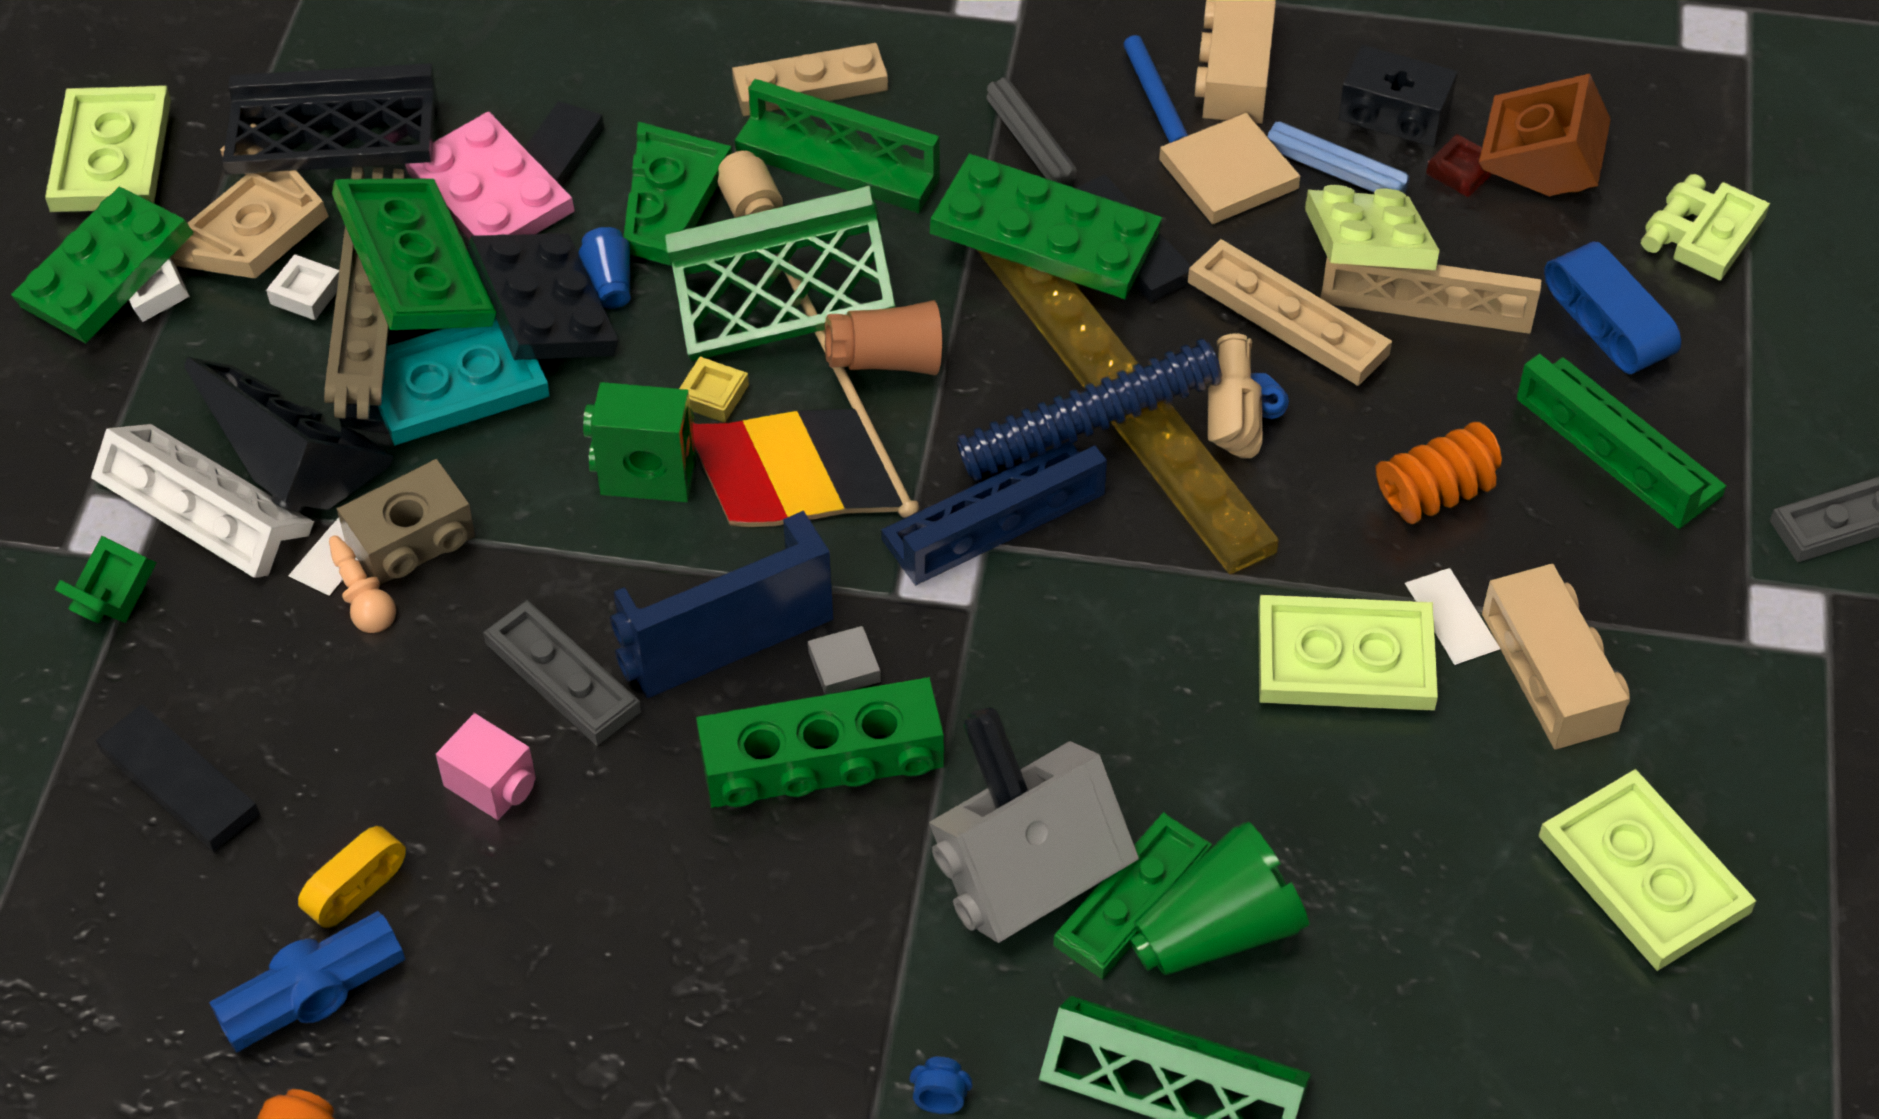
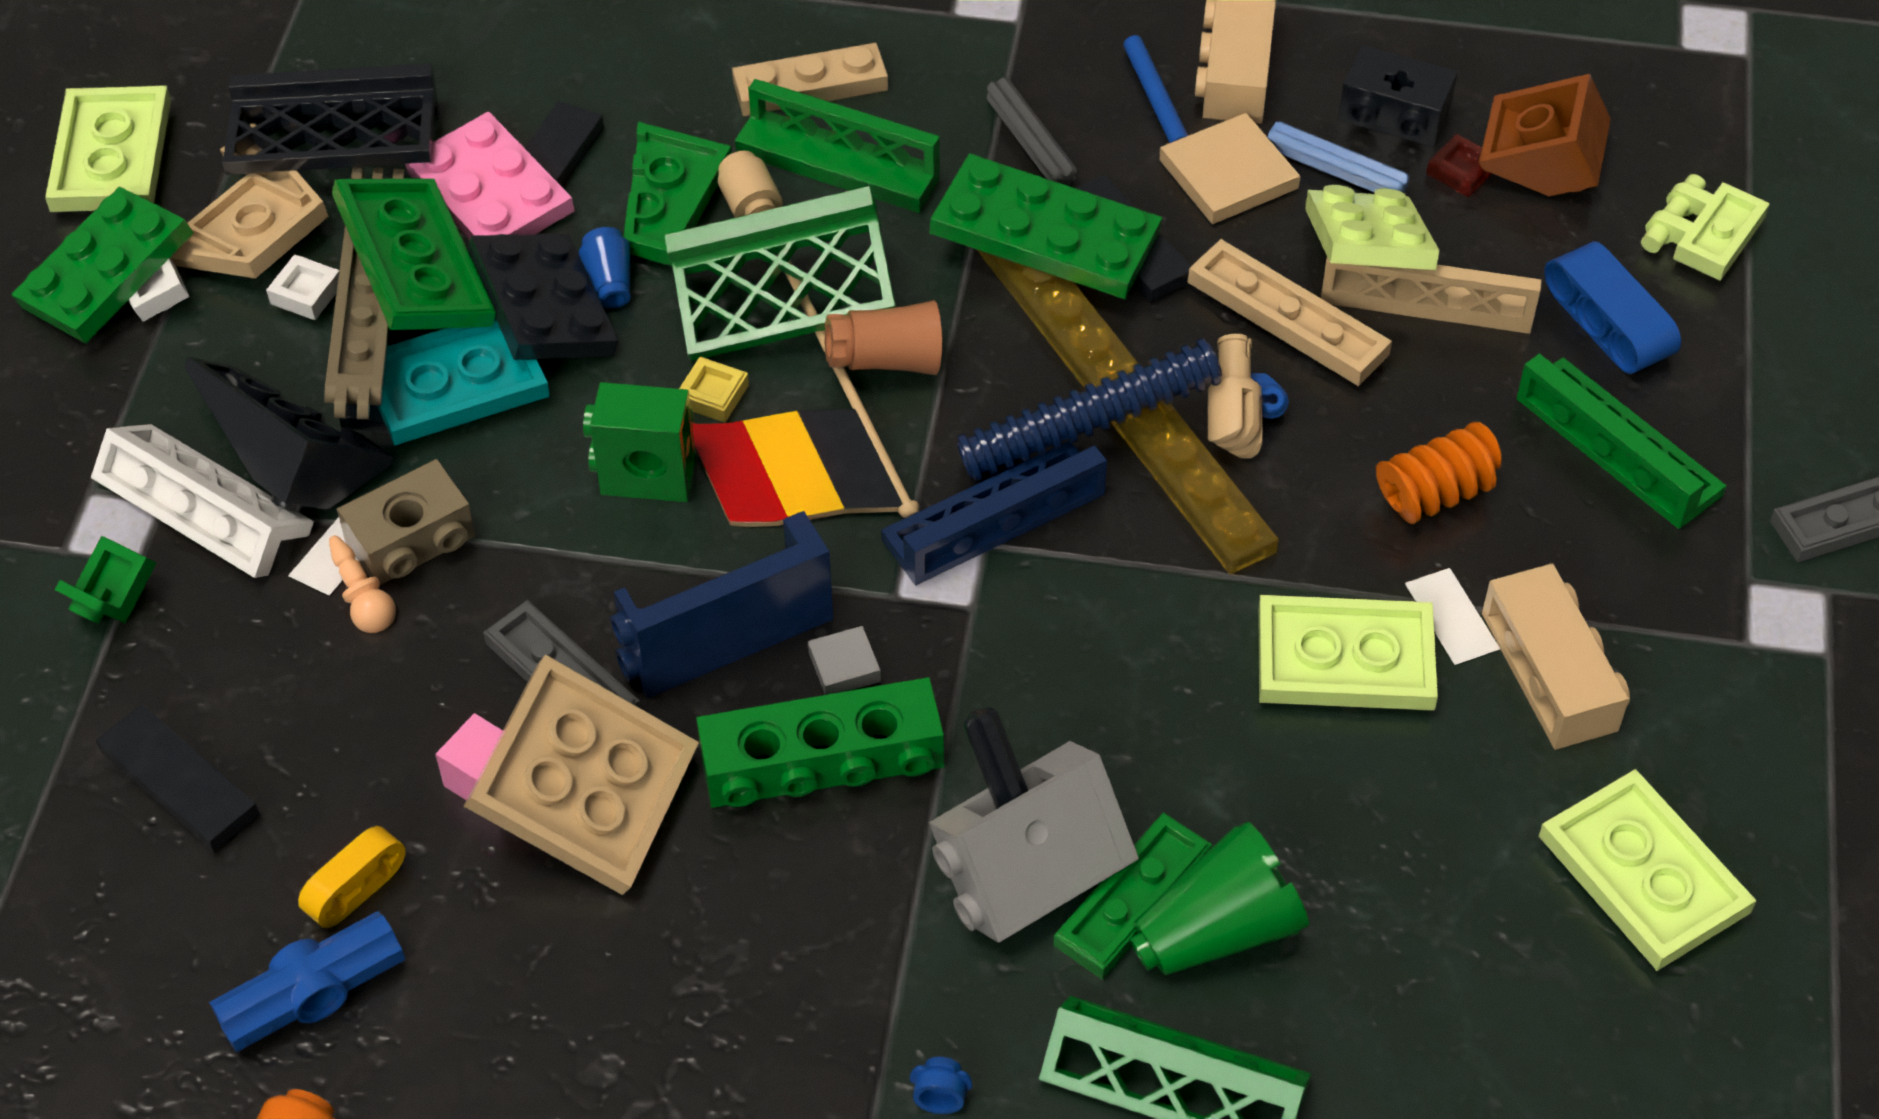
(582, 775): none -> tan plate

